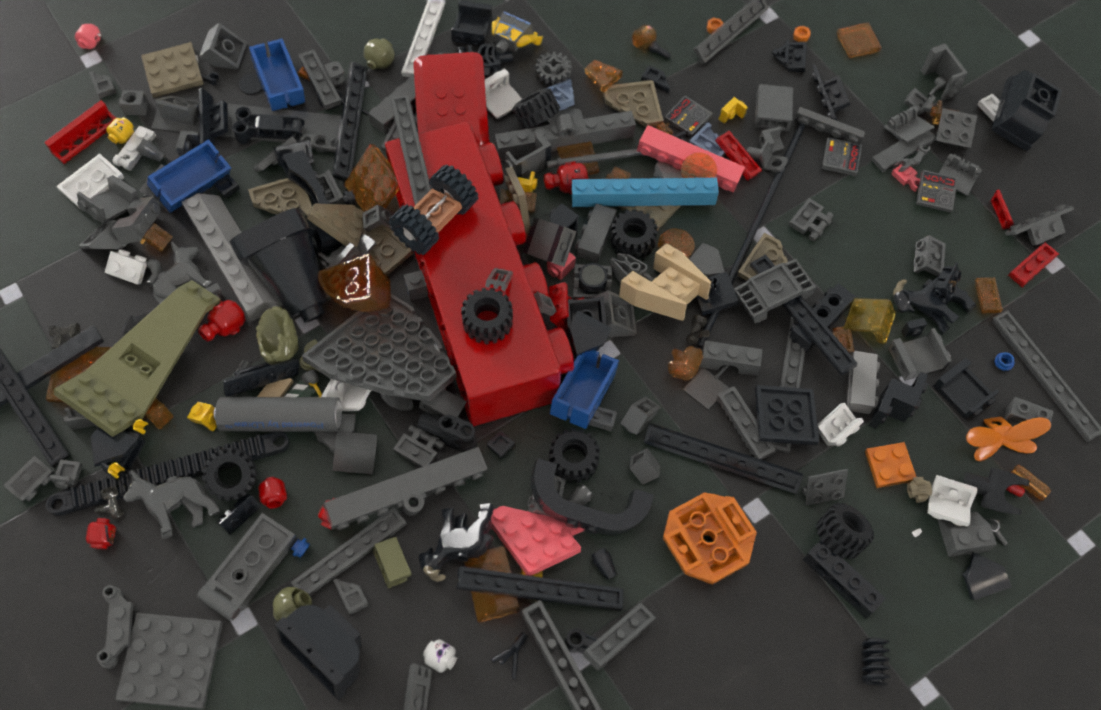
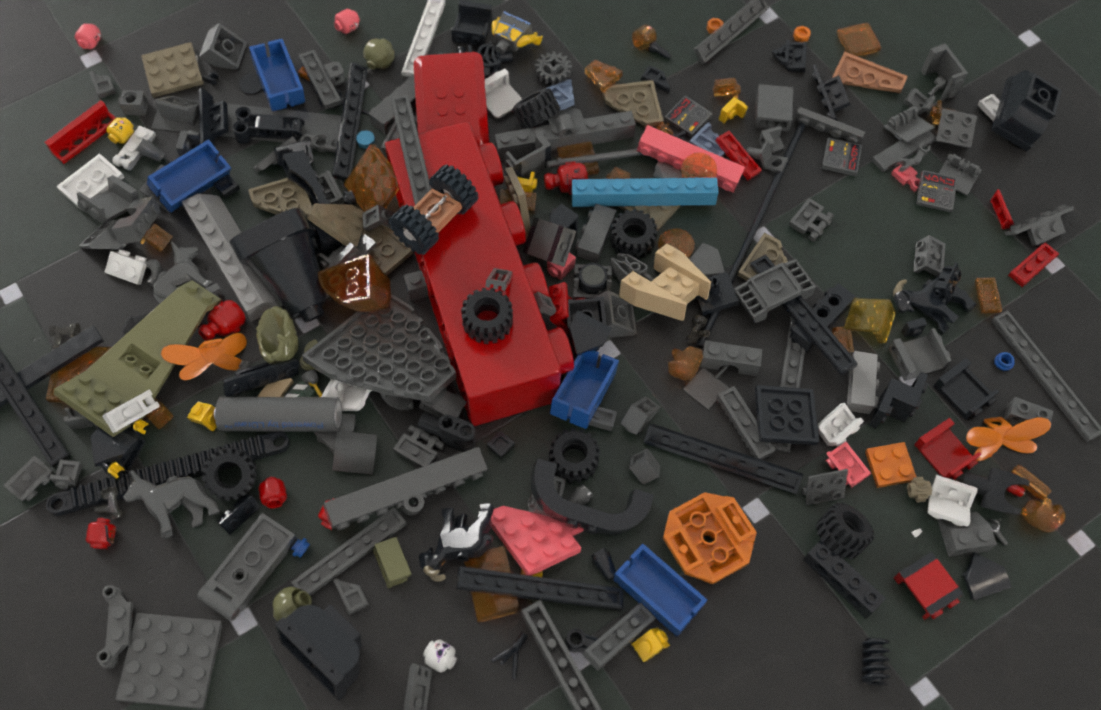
(130, 411): none -> white plate
(210, 352): none -> orange piece
(346, 21): none -> coral head
(365, 138): none -> dark azure tile
(651, 643): none -> yellow bracket
(660, 589): none -> blue piece
(726, 86): none -> clear orange bracket
(845, 458): none -> coral bracket
(866, 74): none -> nougat wing
(930, 585): none -> red panel
(945, 451): none -> red panel
(1044, 515): none -> clear orange hair

